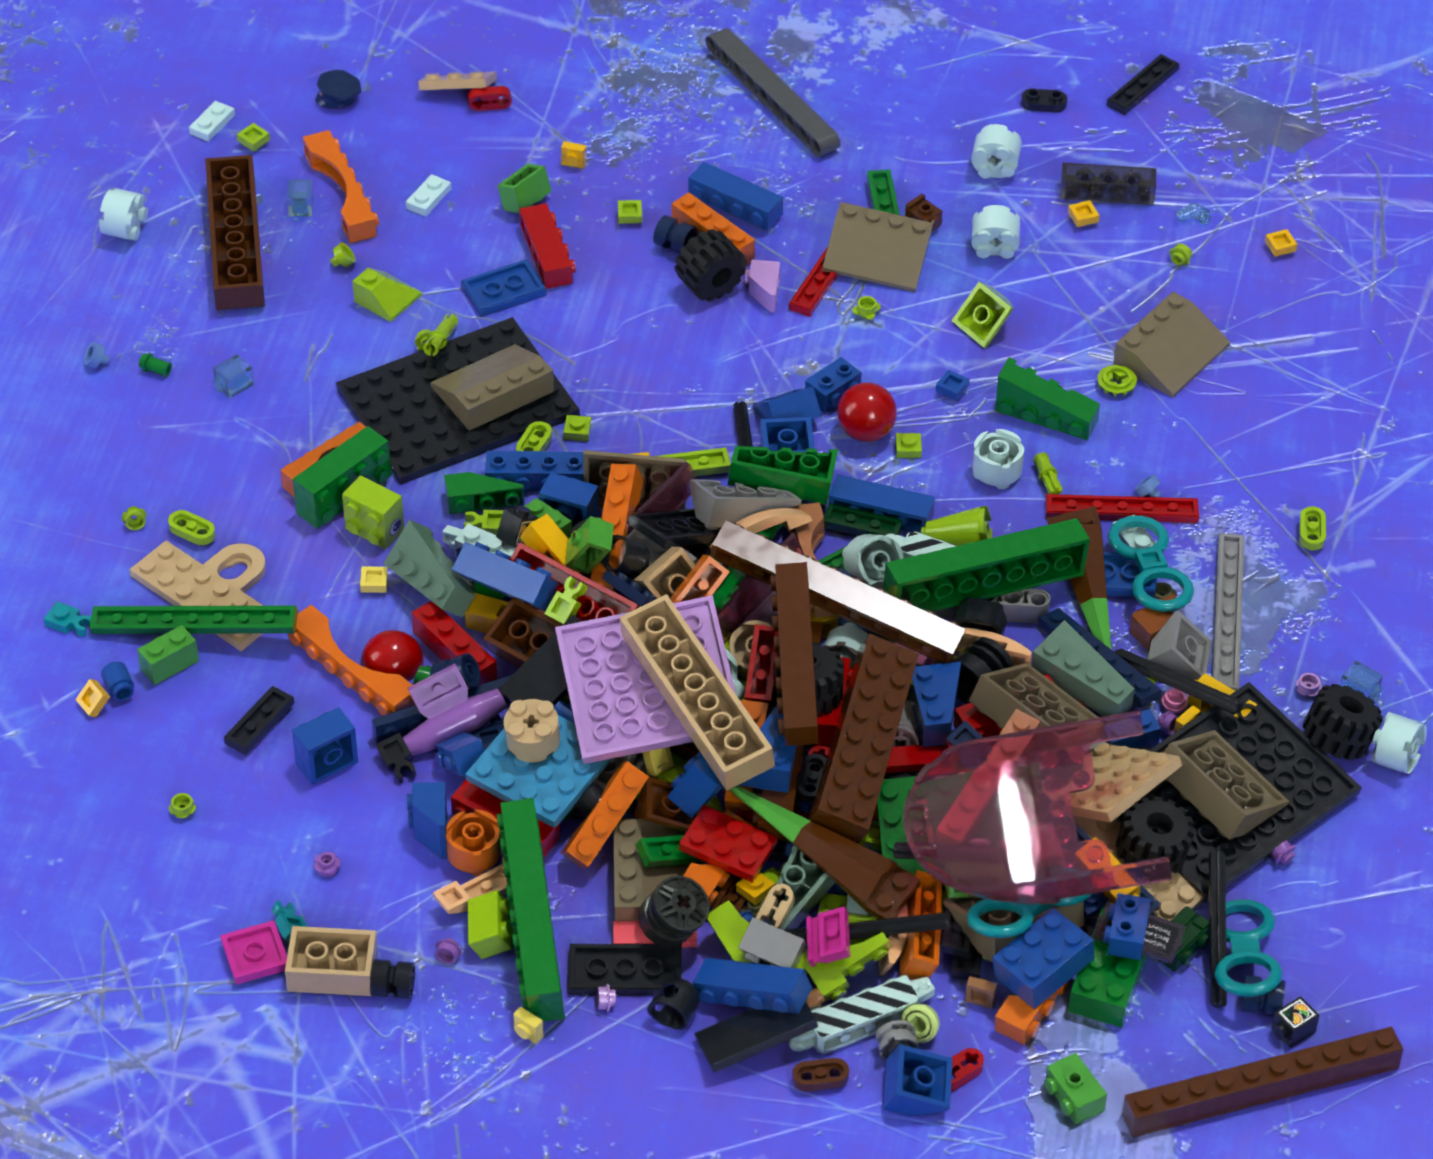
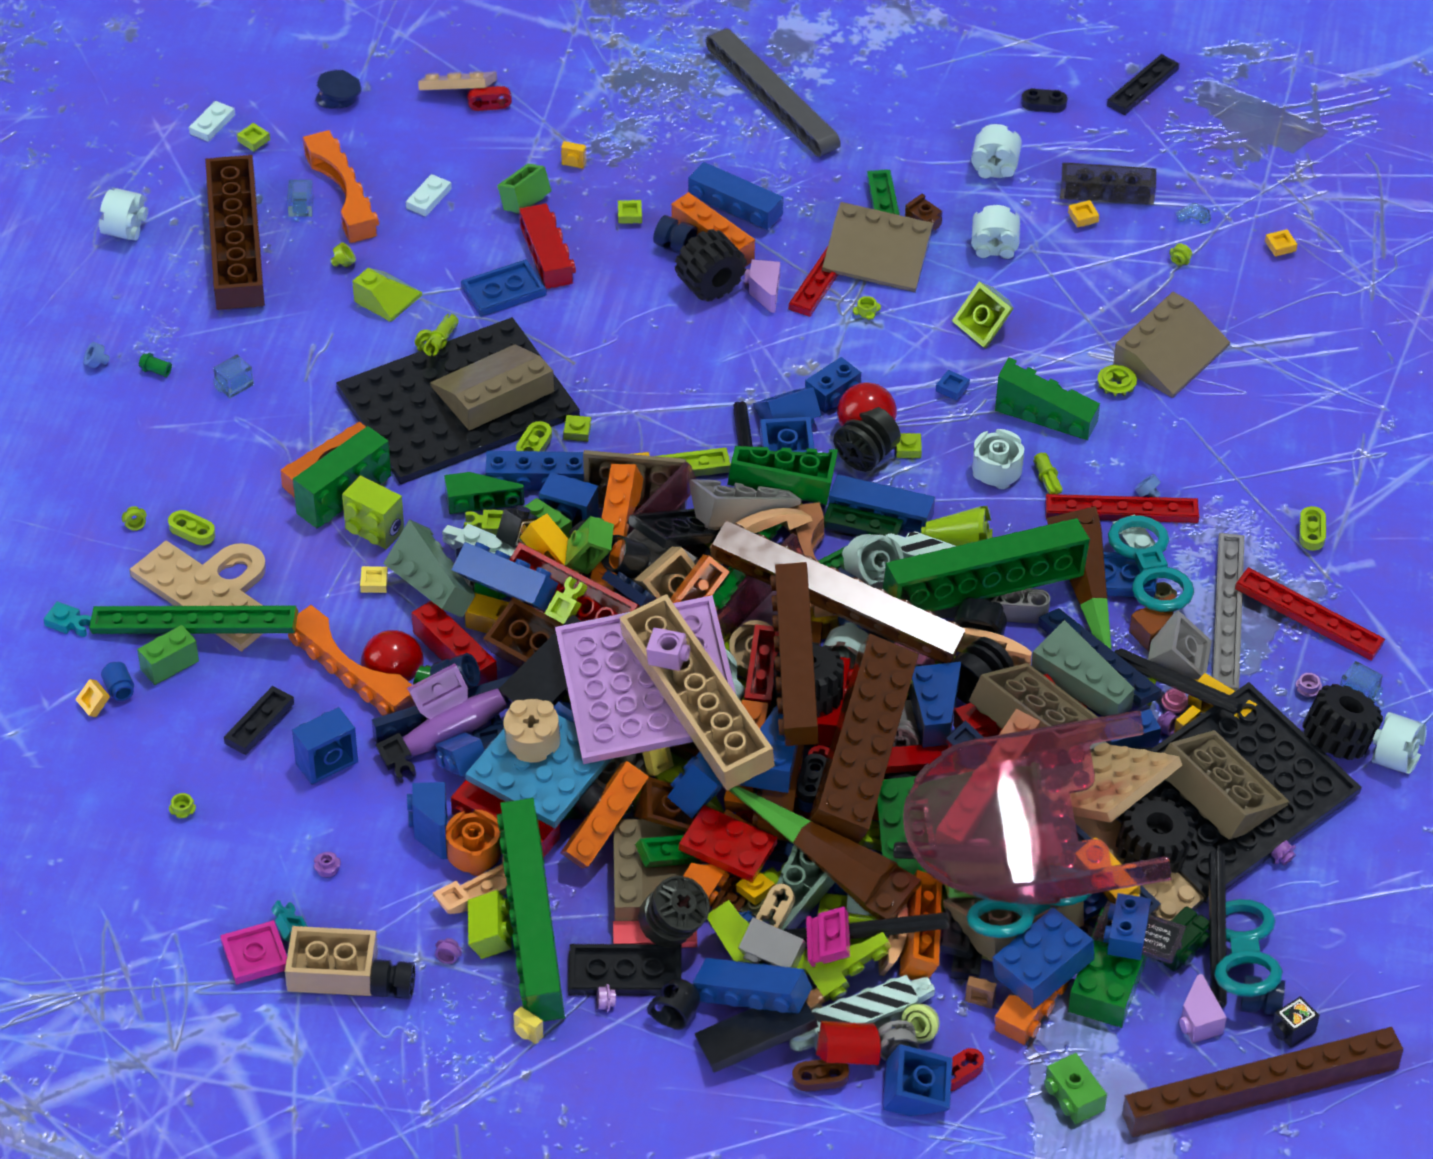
(658, 647): none -> lavender brick
(849, 1043): none -> red brick
(867, 441): none -> pearl dark grey wheel
(1201, 1013): none -> lavender slope
(1309, 613): none -> red tile

